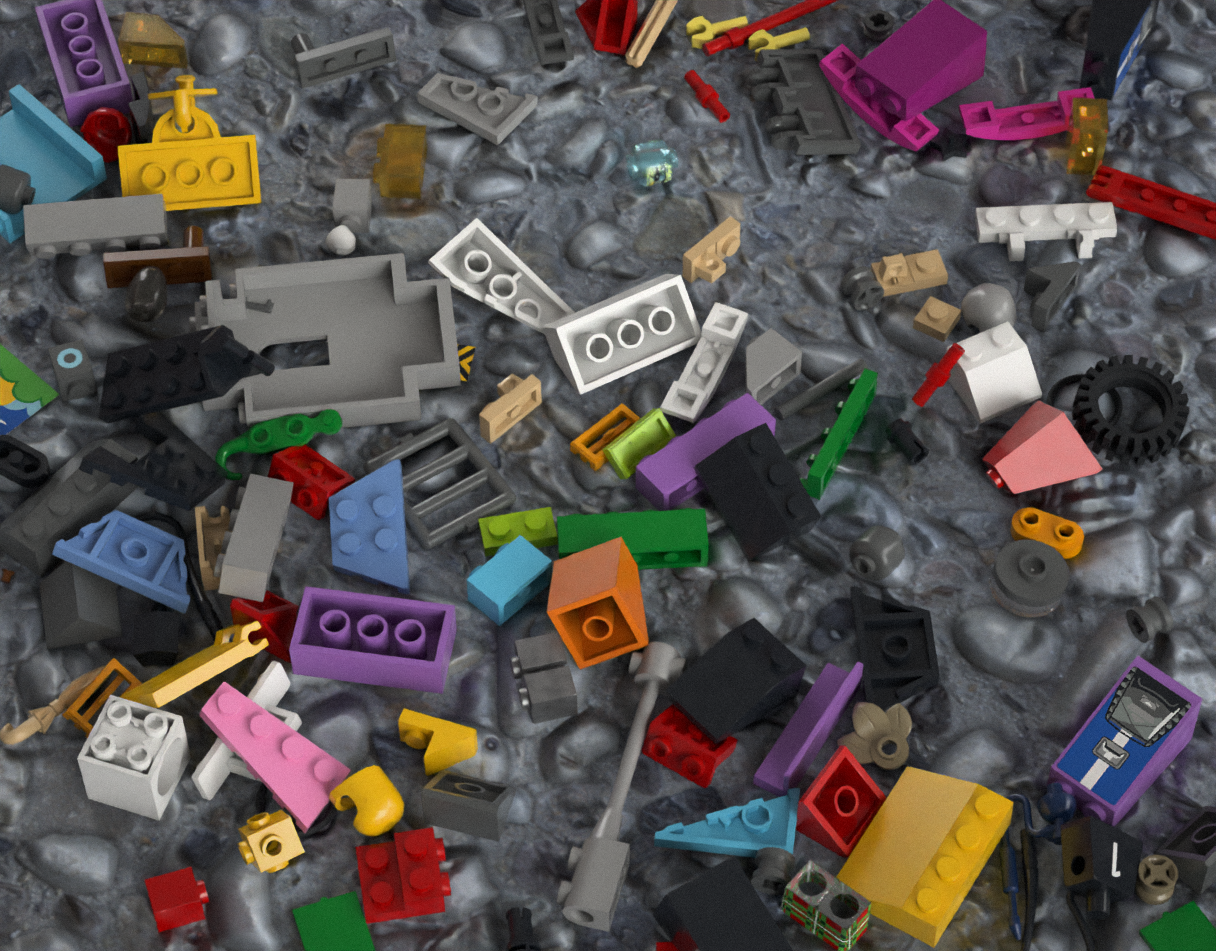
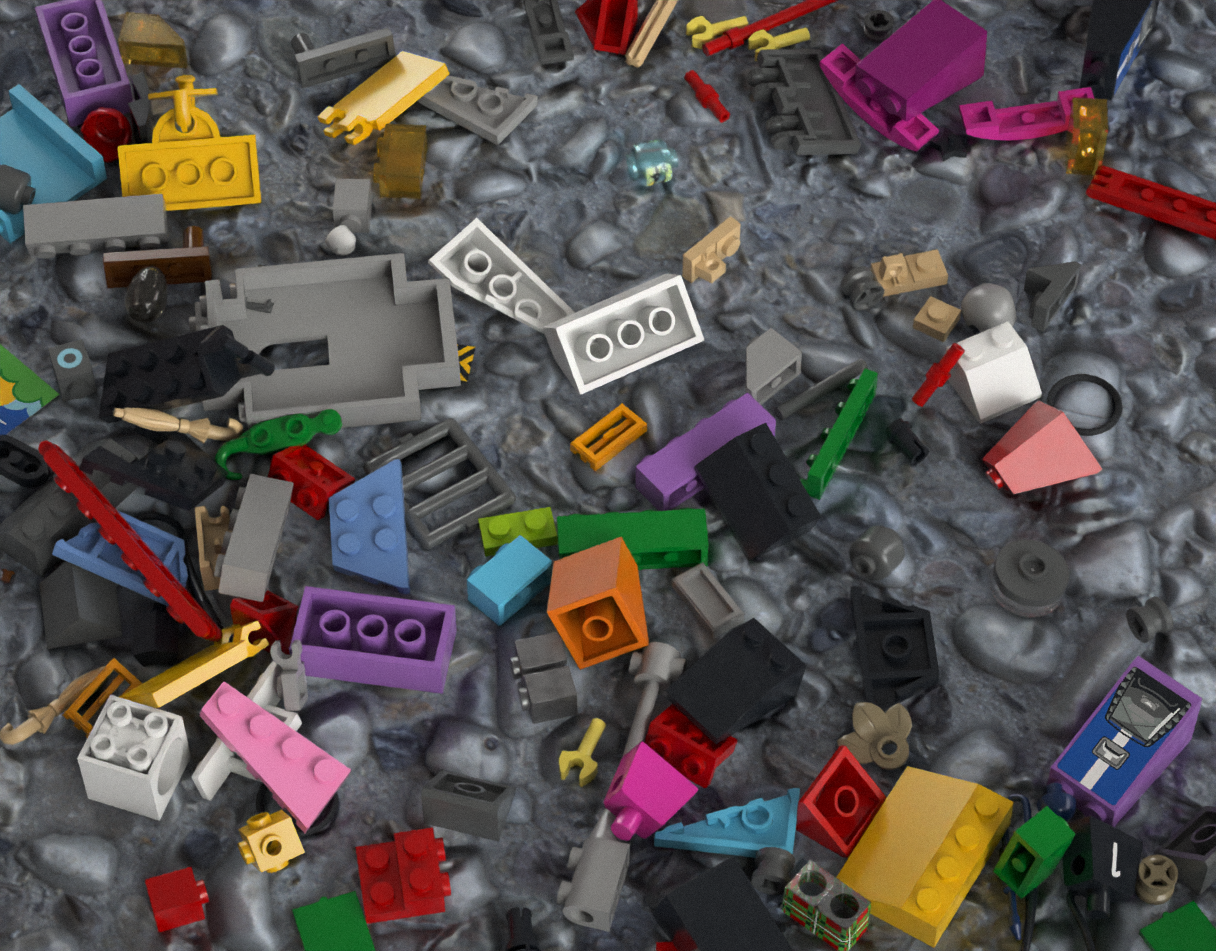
(135, 551): none -> red hinge
(161, 421): none -> tan piece
(292, 681): none -> light grey plate
(376, 801): yellow helmet -> none
(383, 96): none -> yellow tile
(444, 740): yellow slope -> none
(516, 400): tan hinge -> none
(583, 754): none -> light yellow bar
(641, 439): lime plate -> none
(645, 793): none -> dark pink torso
(707, 364): white slope -> none
(707, 600): none -> light grey tile
(808, 729): medium lavender panel -> none
(1034, 851): none -> green brick
(1046, 222): white hinge -> none
(1047, 530): light orange plate -> none
(1106, 436): black tyre -> none

